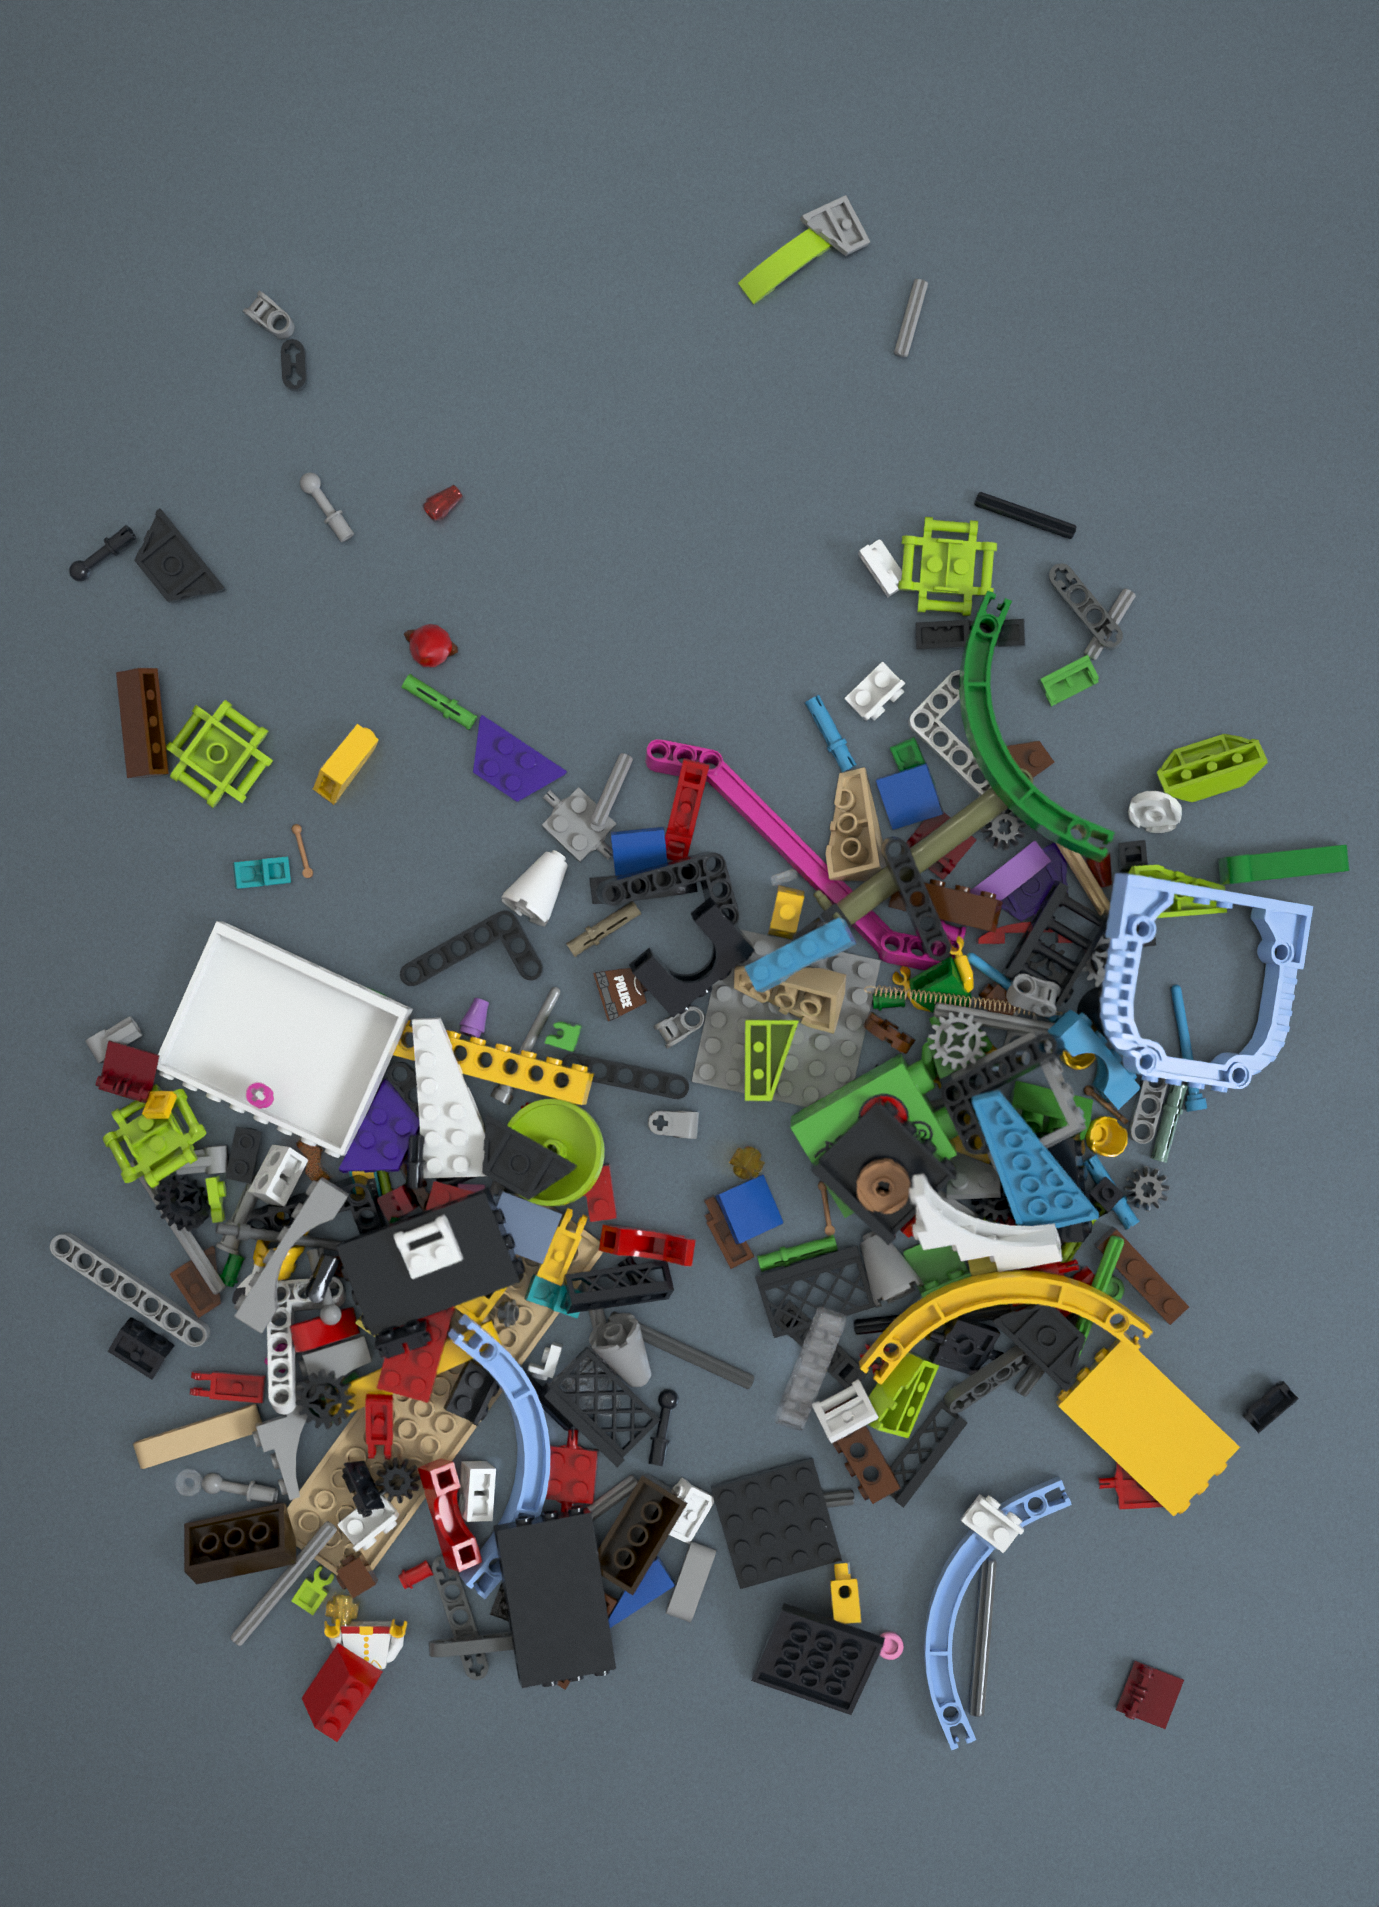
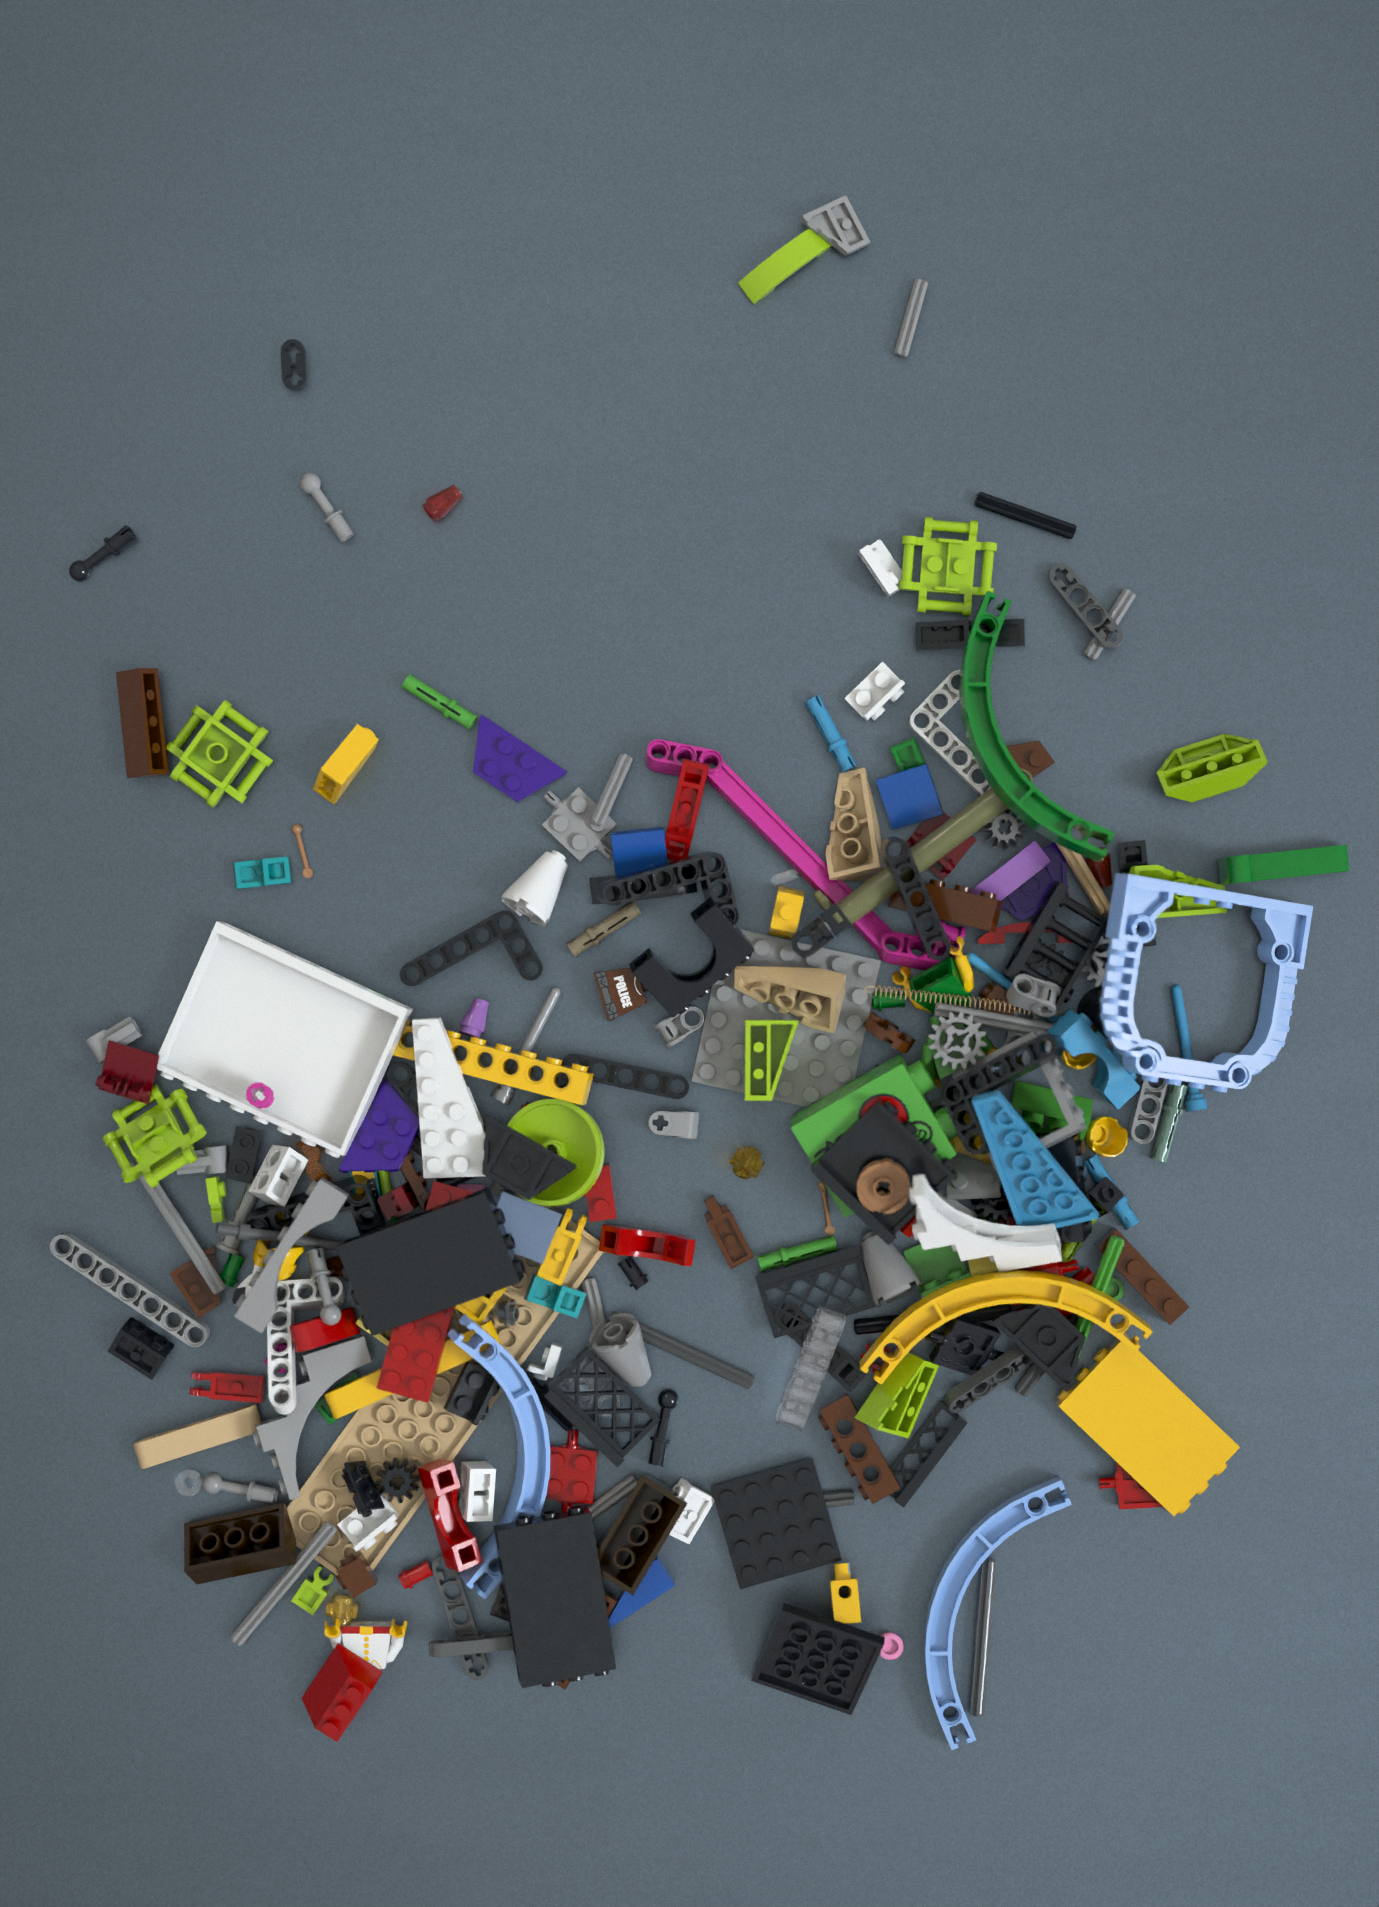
(159, 1104): yellow tile -> none
(173, 563): black wing -> none
(182, 1202): black gear -> none
(267, 313): light grey piece -> none
(321, 1278): black bar -> none
(325, 1409): black gear -> none
(379, 1423): red hinge -> none
(390, 1341): black hinge -> none
(415, 1162): black axle -> none
(430, 645): red hat -> none
(432, 1254): white plate -> none
(569, 1036): bright green hinge -> none
(619, 1296): black fence -> none
(690, 1581): light grey beam -> none
(749, 1209): blue tile -> none
(791, 958): dark azure arch -> none
(848, 1416): white plate -> none
(992, 1523): white bracket -> none
(1069, 680): bright green hinge -> none
(1089, 1090): medium nougat hinge -> none
(1149, 1695): dark red hinge -> none
(1155, 811): white tile -> none
(1155, 1185): flat silver gear -> none
(1270, 1406): black hinge -> none

